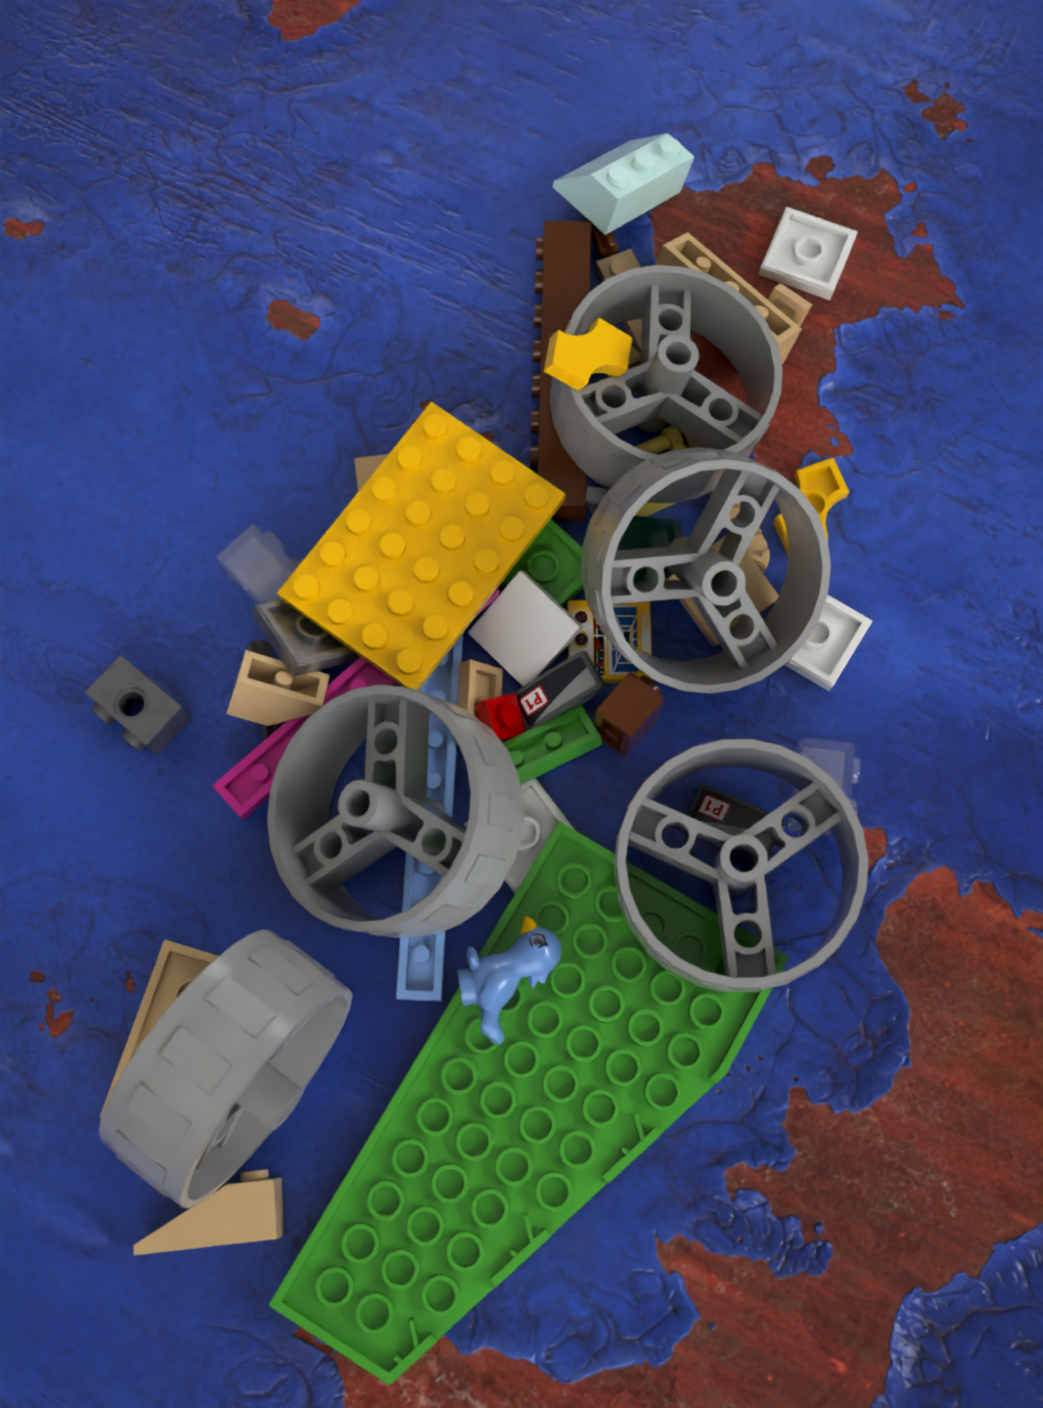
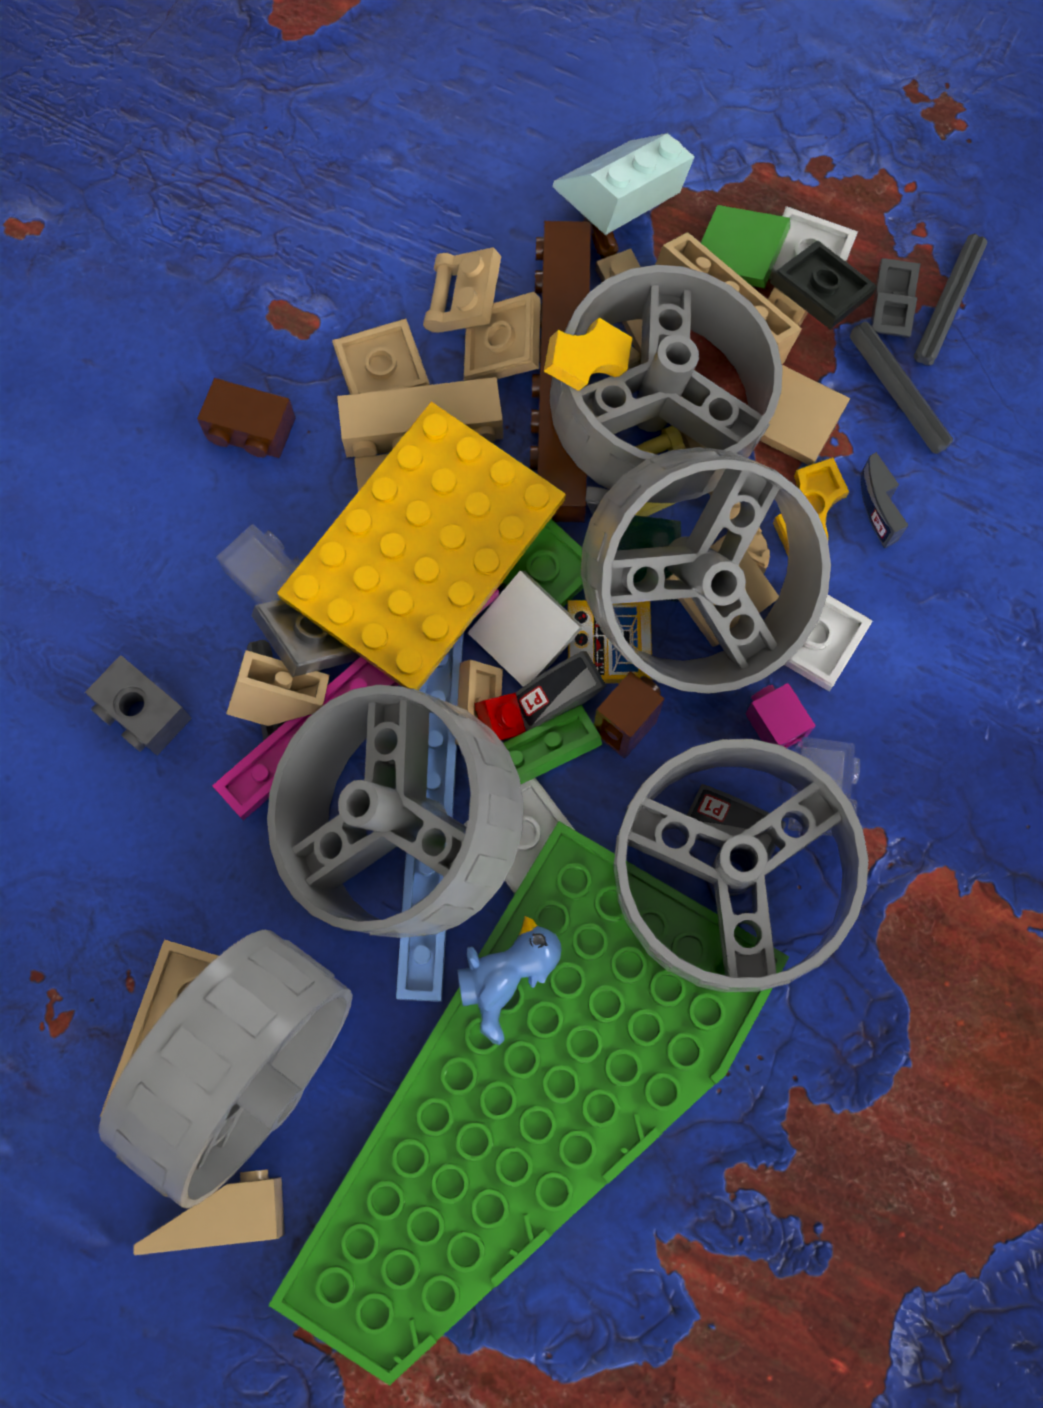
(246, 418): none -> reddish brown brick
(379, 419): none -> tan brick
(380, 359): none -> tan tile
(472, 294): none -> tan plate
(507, 343): none -> tan tile
(746, 241): none -> bright green tile
(779, 716): none -> dark pink brick
(803, 417): none -> tan tile
(823, 284): none -> pearl dark grey tile
(877, 490): none -> dark grey slope
(895, 297): none -> dark grey slope
(901, 388): none -> dark grey axle
(950, 299): none -> dark grey axle

